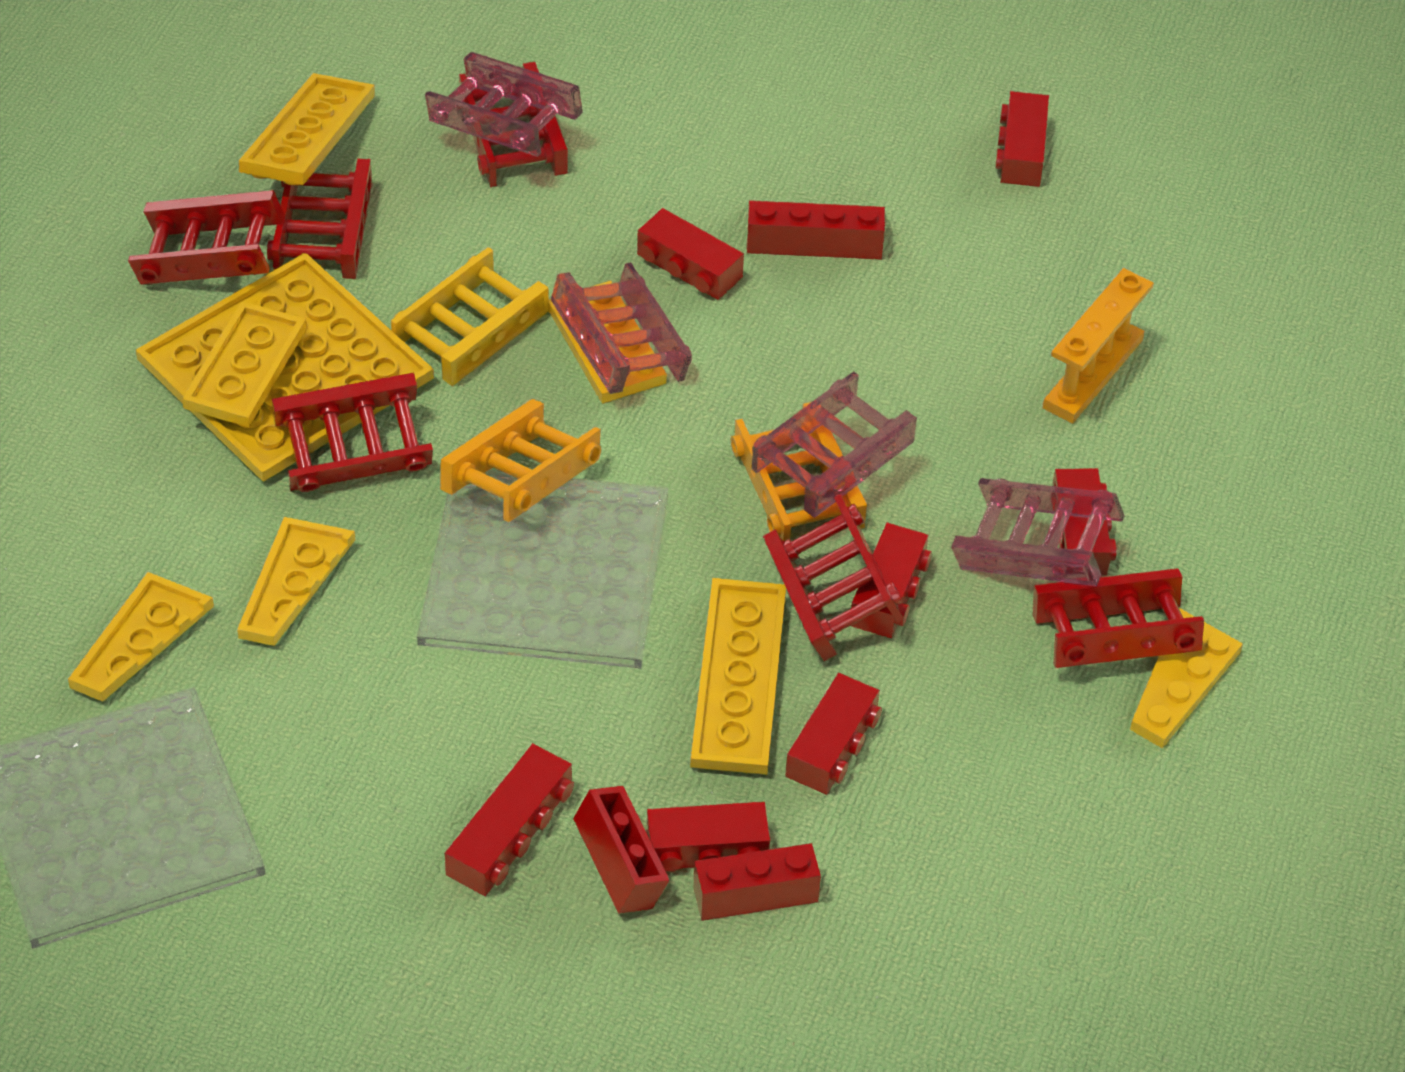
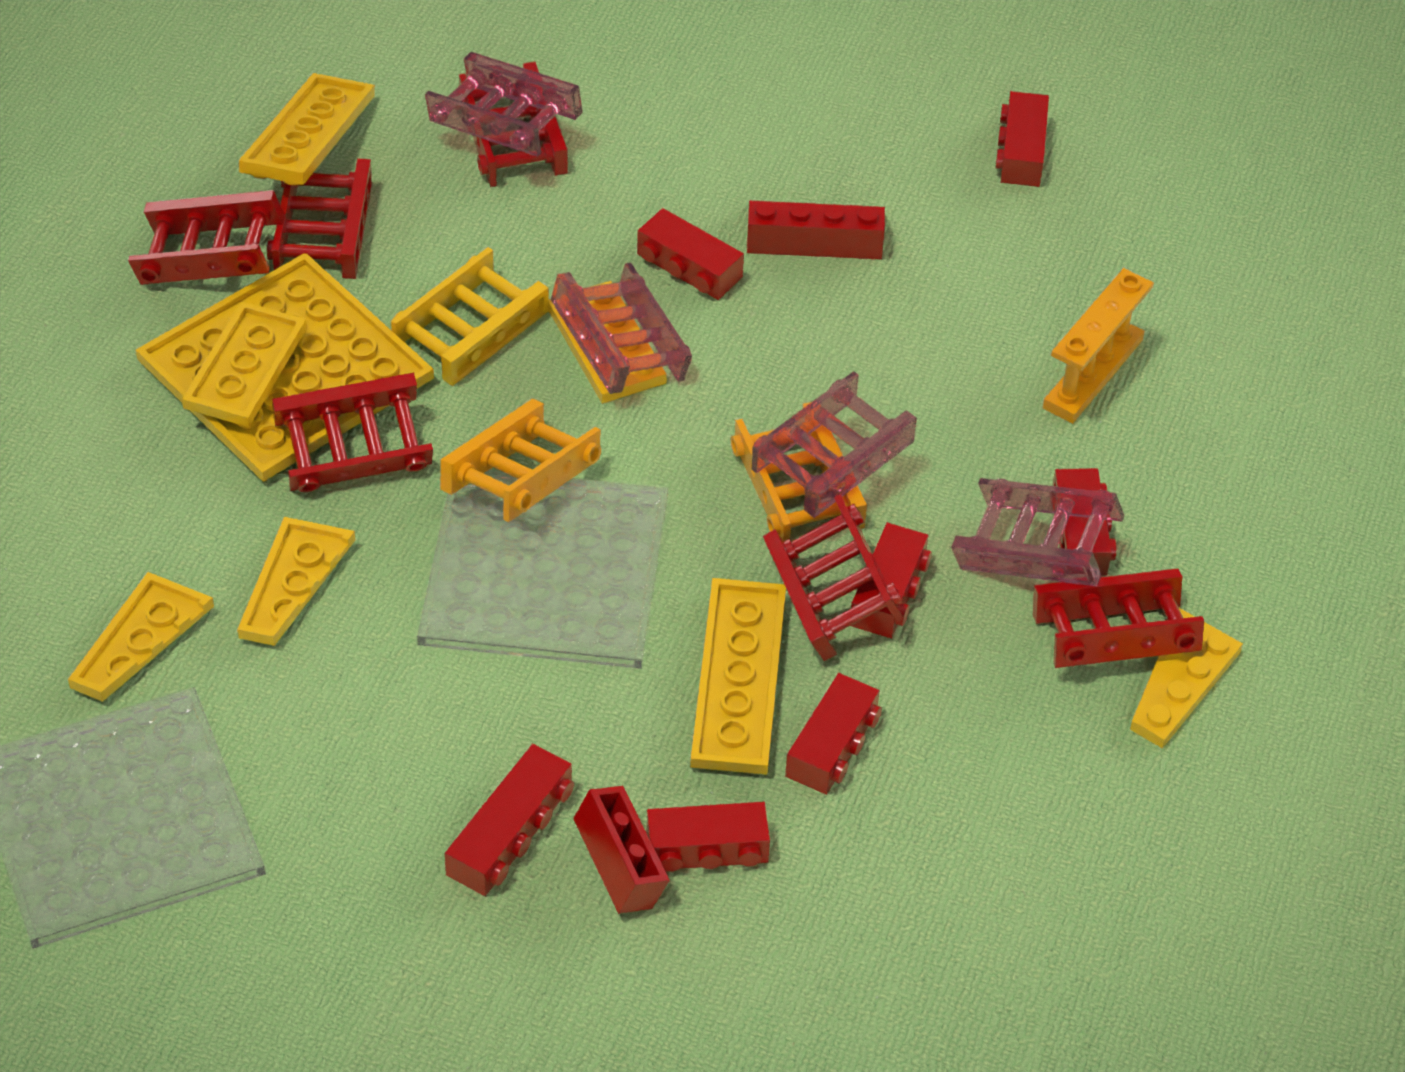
(756, 881): red brick -> none

